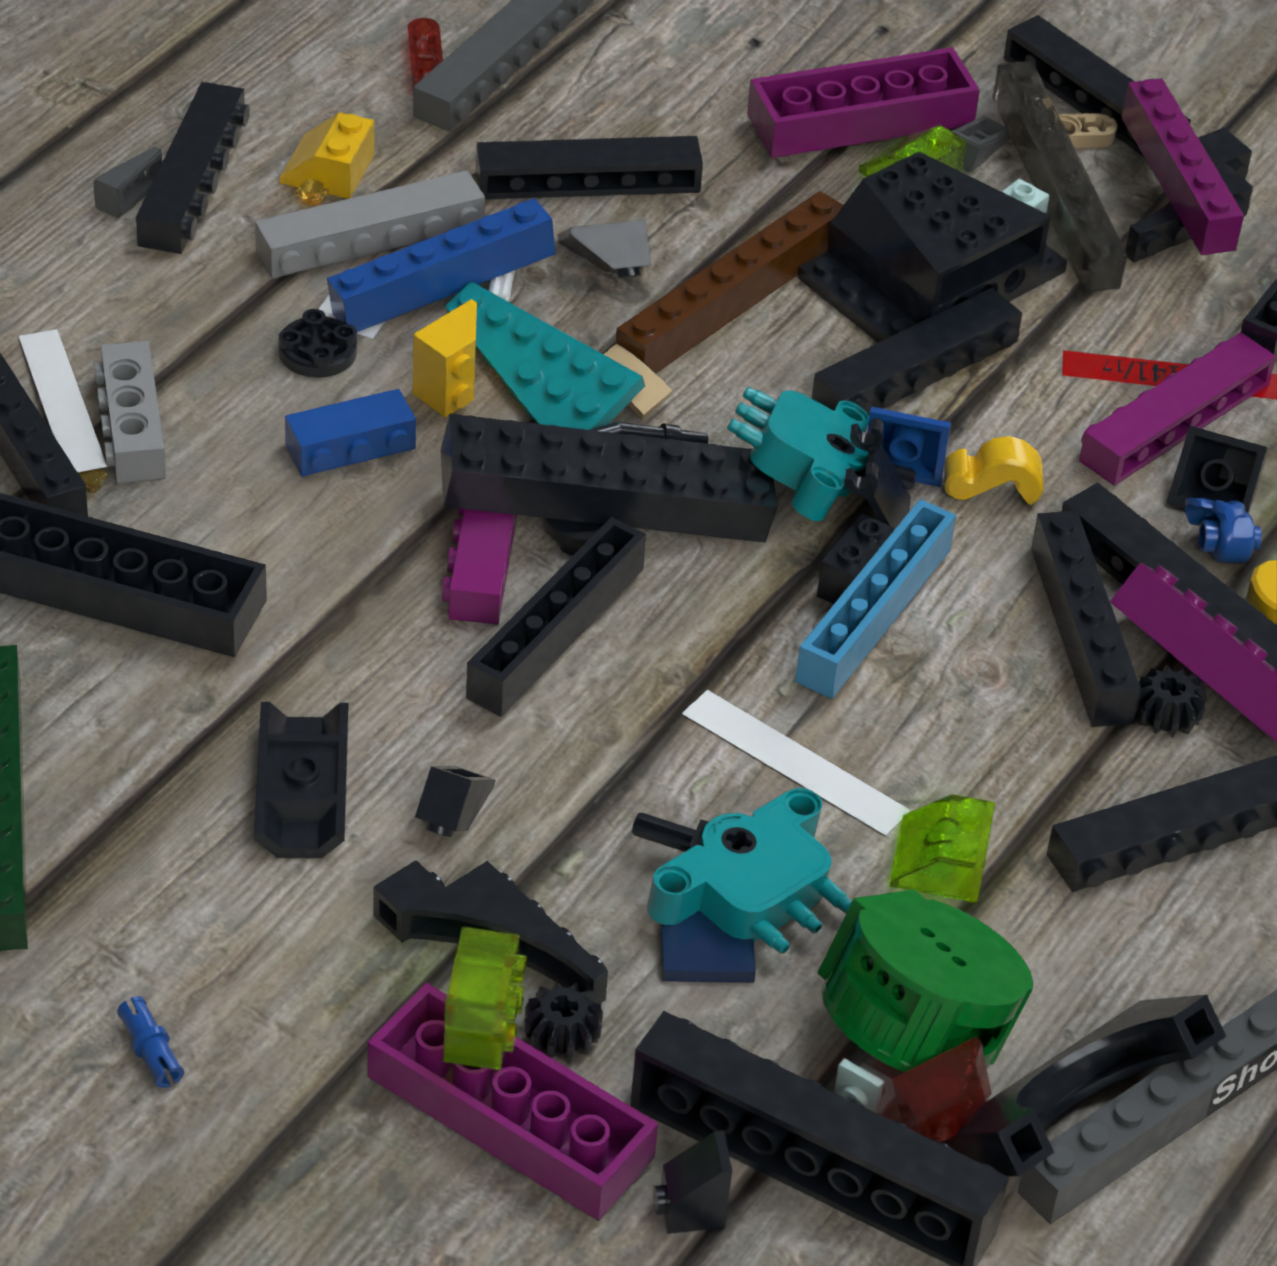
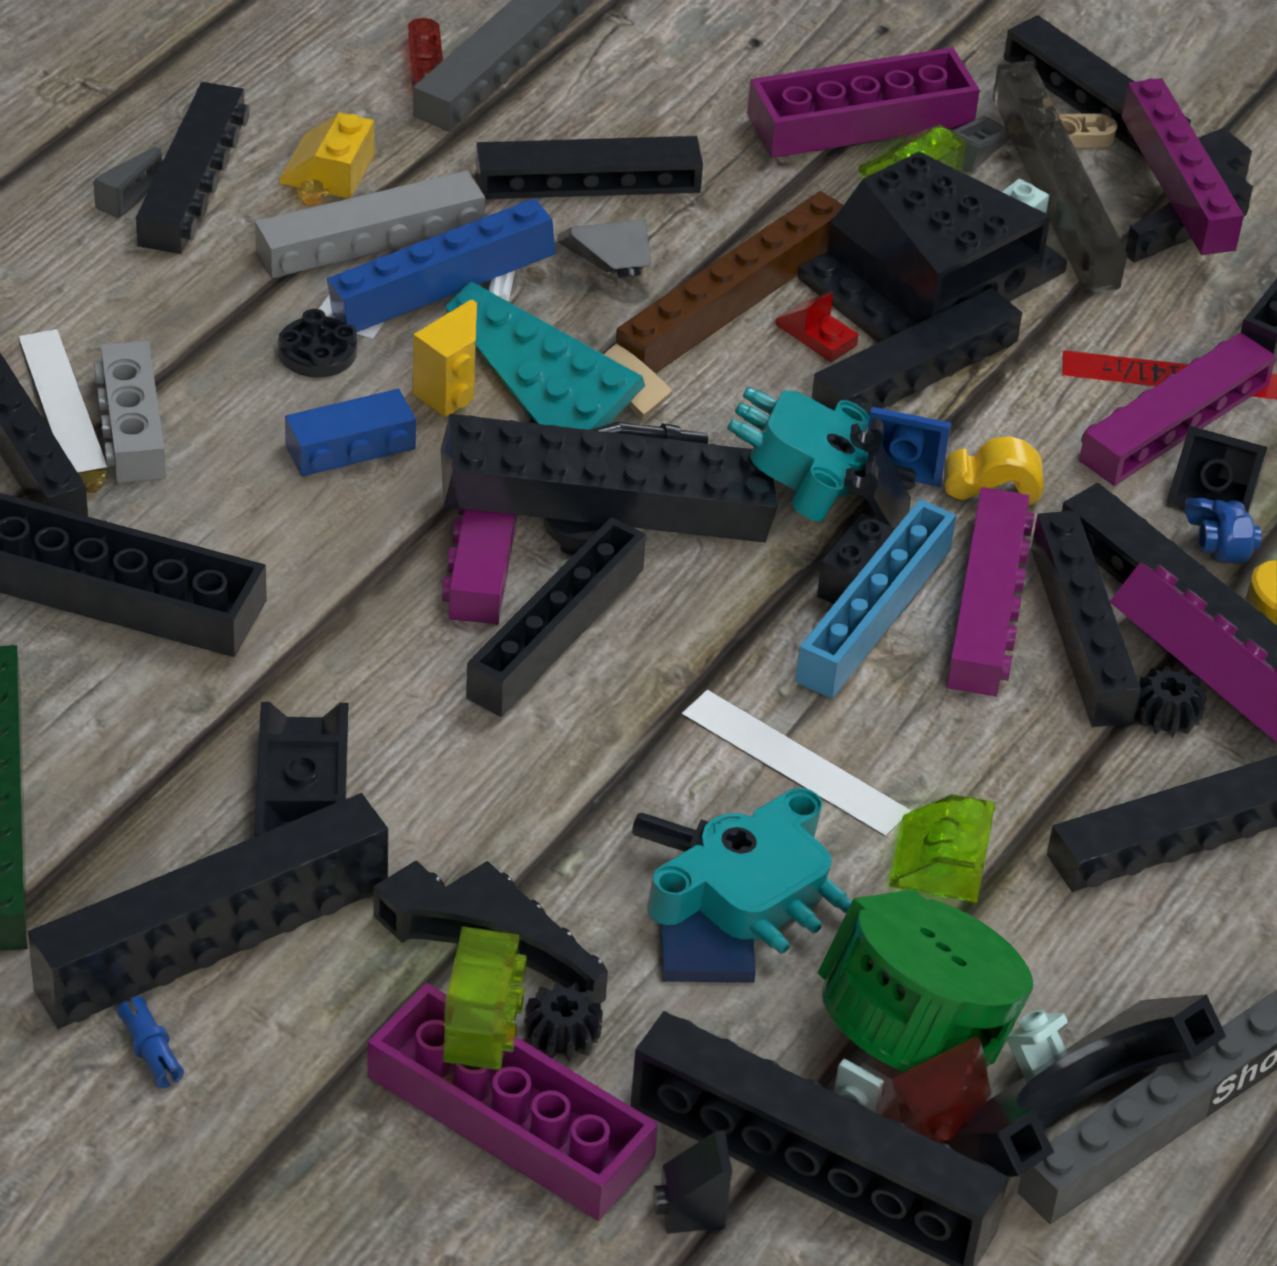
(207, 910): none -> black brick
(452, 799): black slope -> none
(817, 329): none -> red slope
(989, 592): none -> magenta brick
(1036, 1039): none -> light aqua bracket

